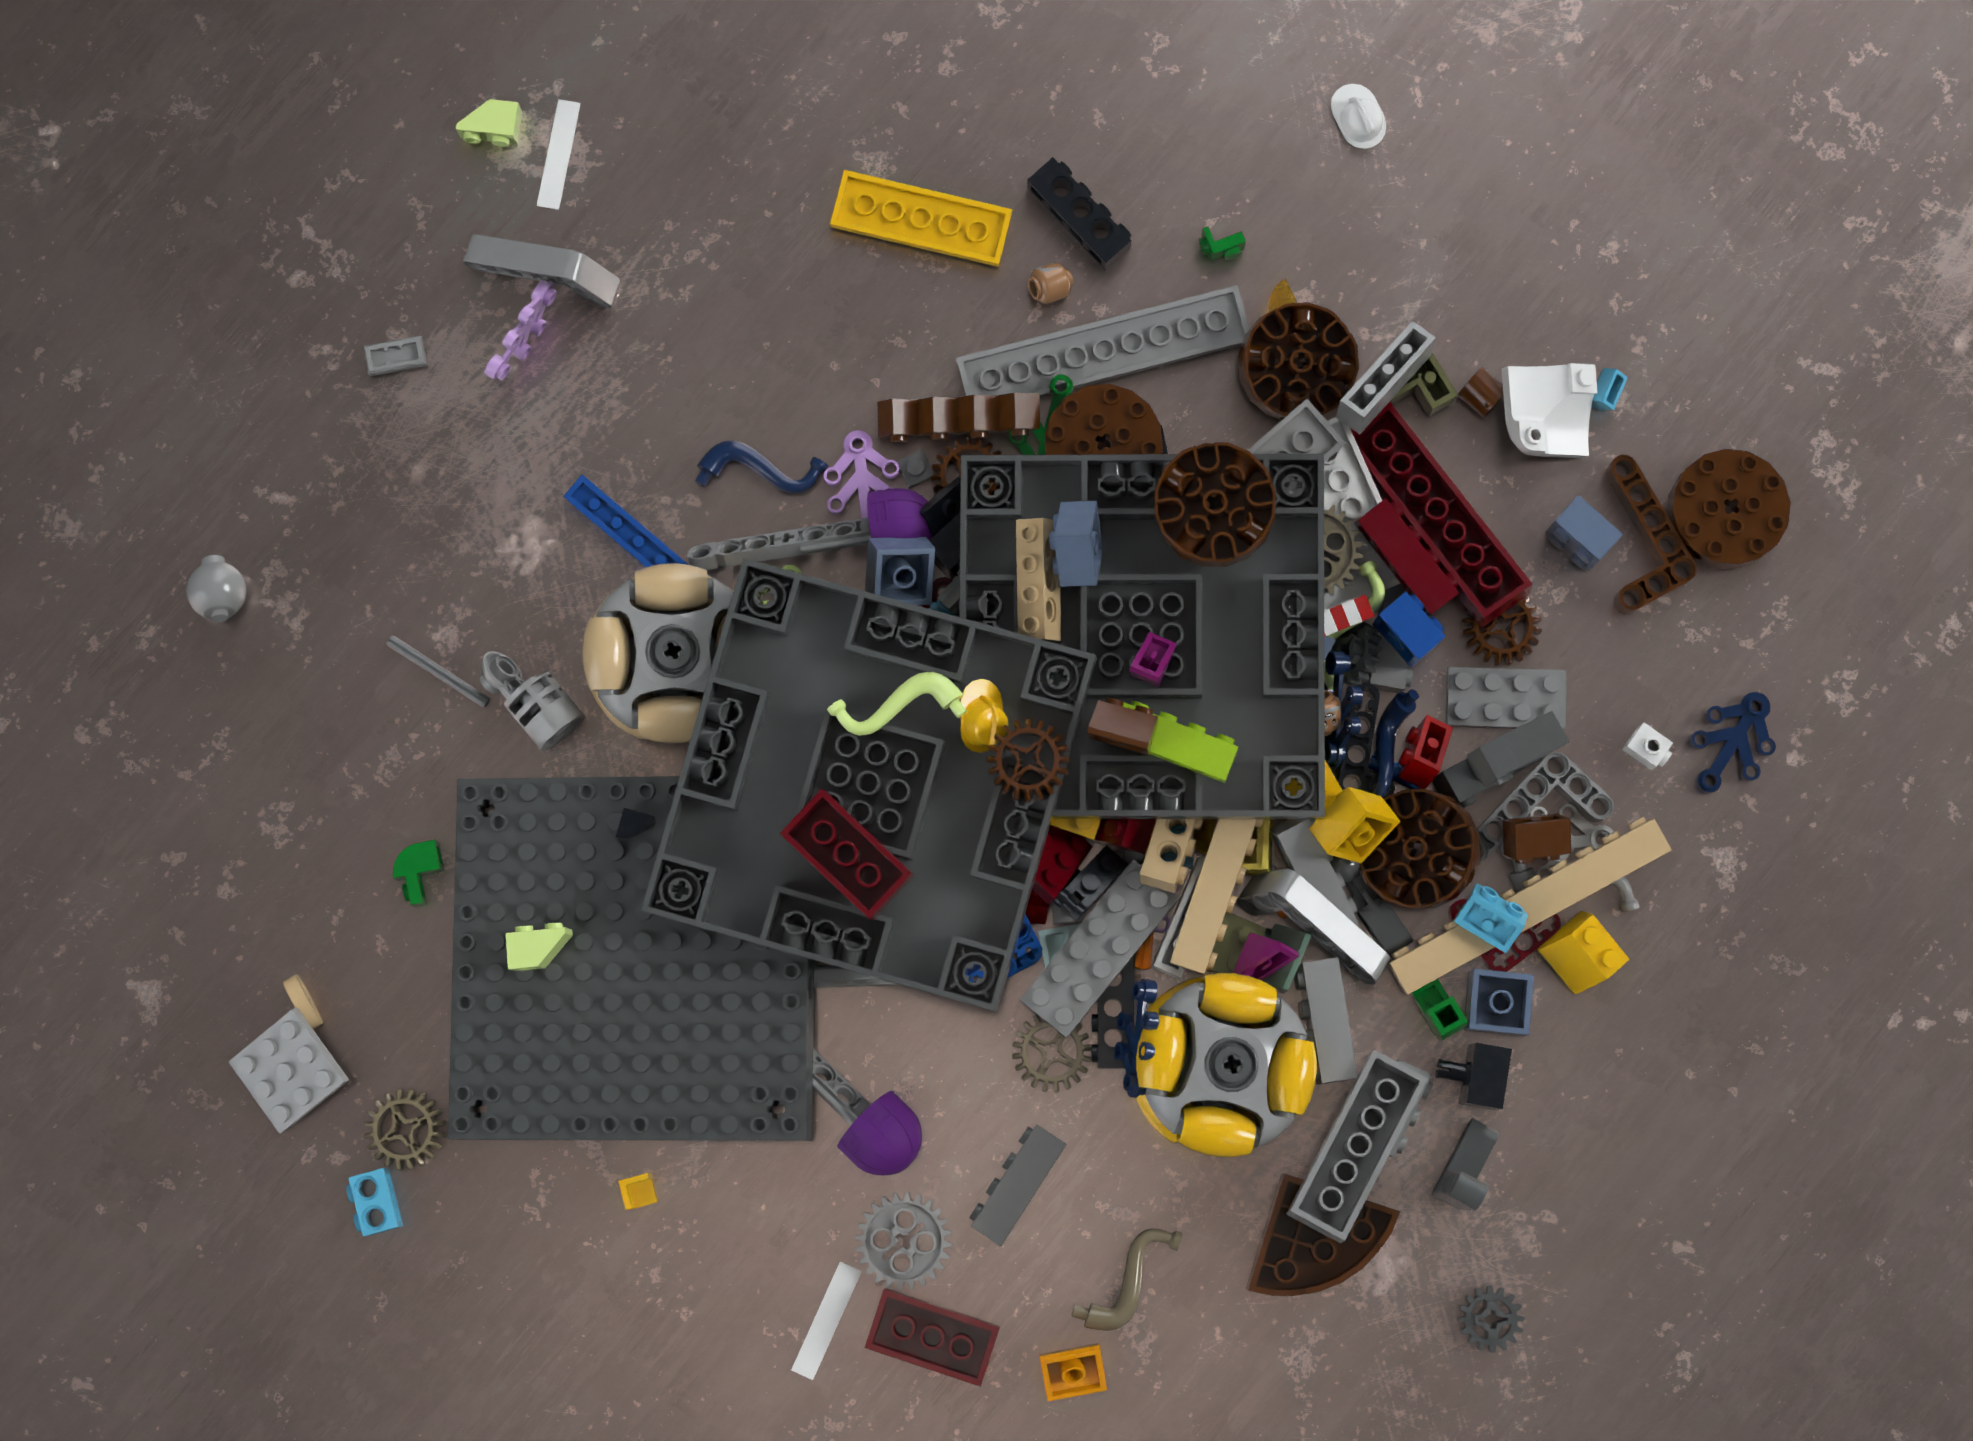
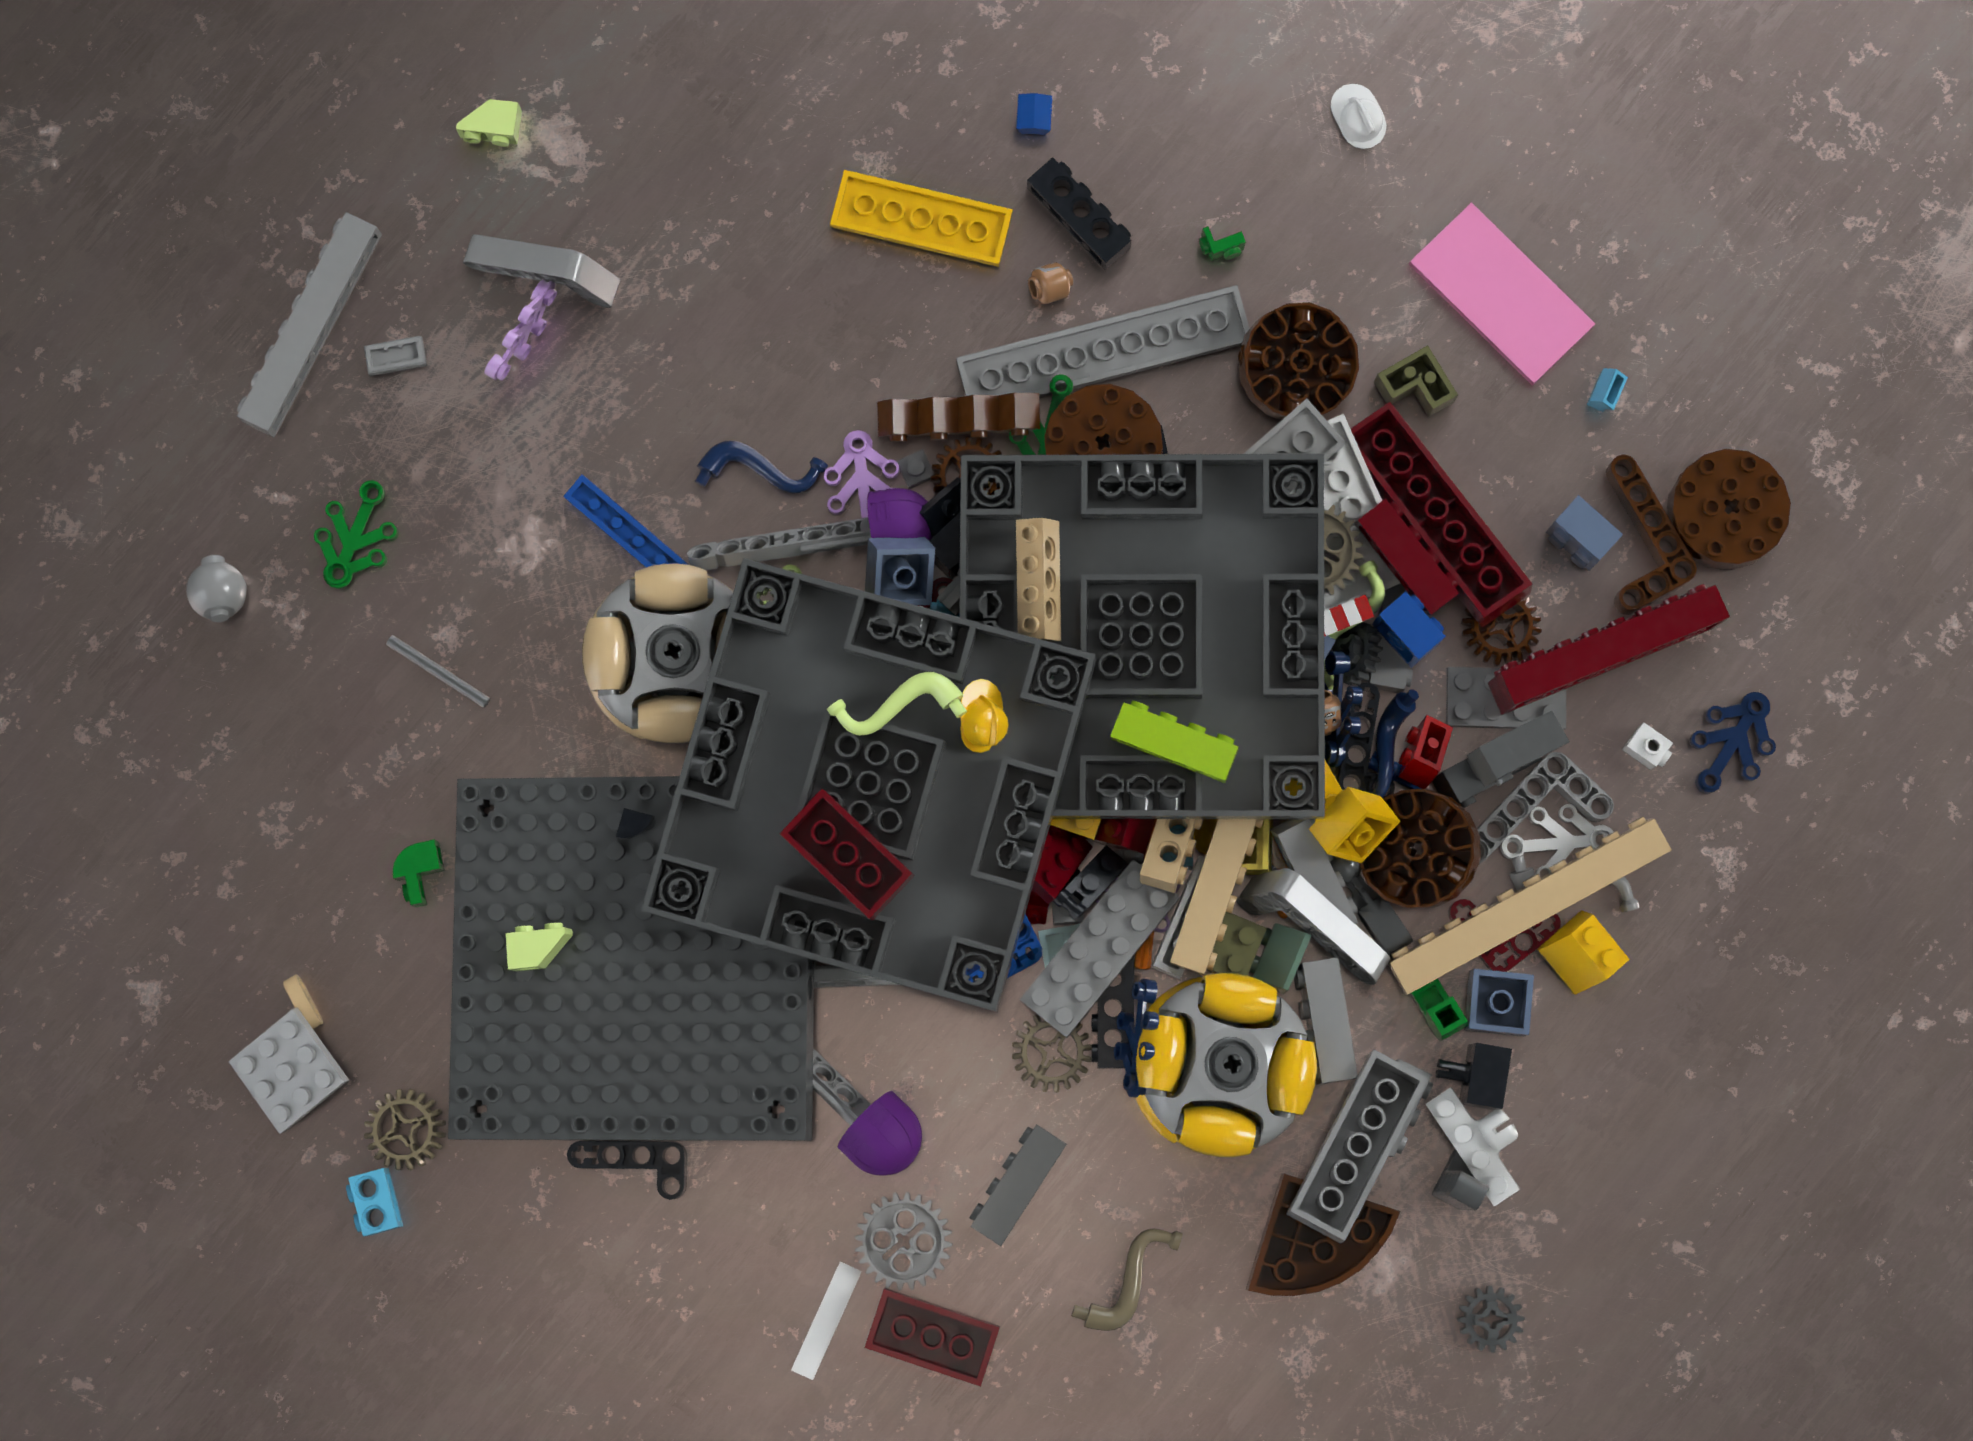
(309, 324): none -> light grey brick
(353, 539): none -> green plant
(536, 704): light grey cylinder -> none
(558, 154): white sticker -> none
(627, 1160): none -> black beam
(638, 1191): yellow panel -> none
(1034, 113): none -> blue piece
(1049, 775): reddish brown gear -> none
(1073, 1372): light orange slope -> none
(1077, 543): sand blue brick -> none
(1123, 726): reddish brown slope -> none
(1152, 659): magenta slope -> none
(1214, 474): reddish brown brick -> none
(1263, 956): magenta slope -> none
(1281, 295): clear yellow tile -> none
(1385, 377): light grey brick -> none
(1477, 1142): none -> white plate
(1482, 392): reddish brown piece -> none
(1492, 917): medium azure bracket -> none
(1501, 294): none -> bright pink tile
(1537, 837): reddish brown brick -> none
(1549, 408): white slope -> none
(1609, 649): none -> dark red brick

